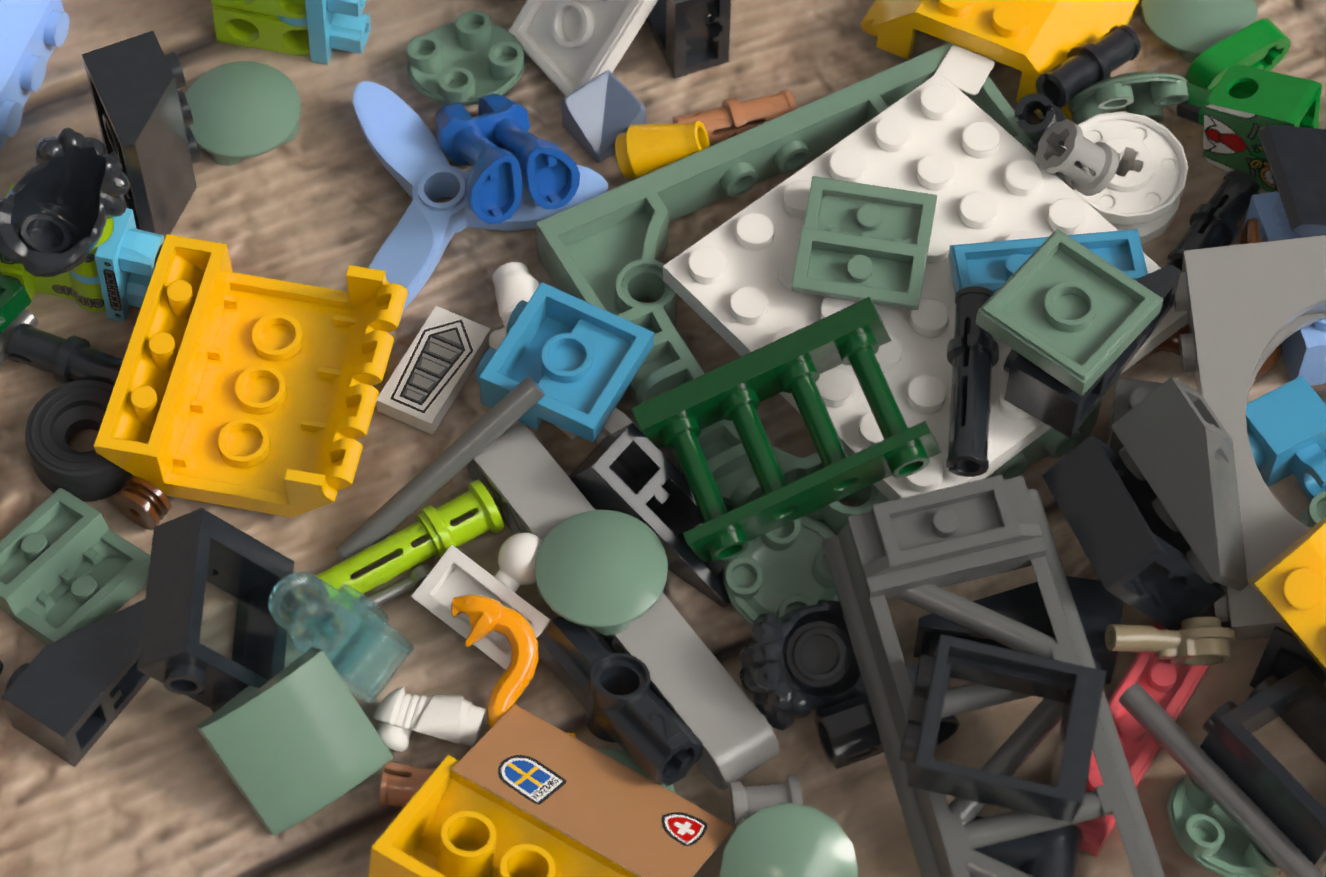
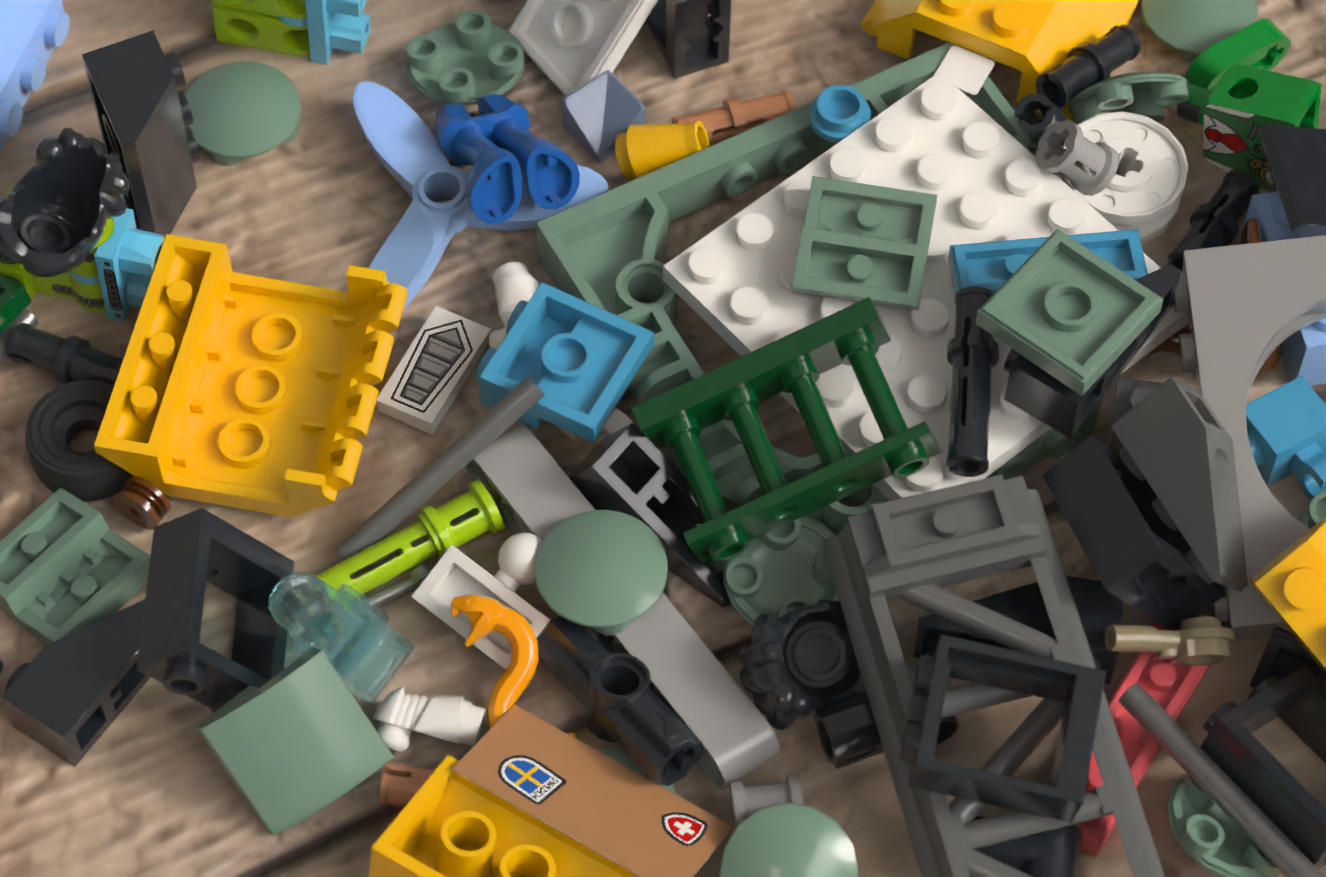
(838, 113): none -> dark azure plate

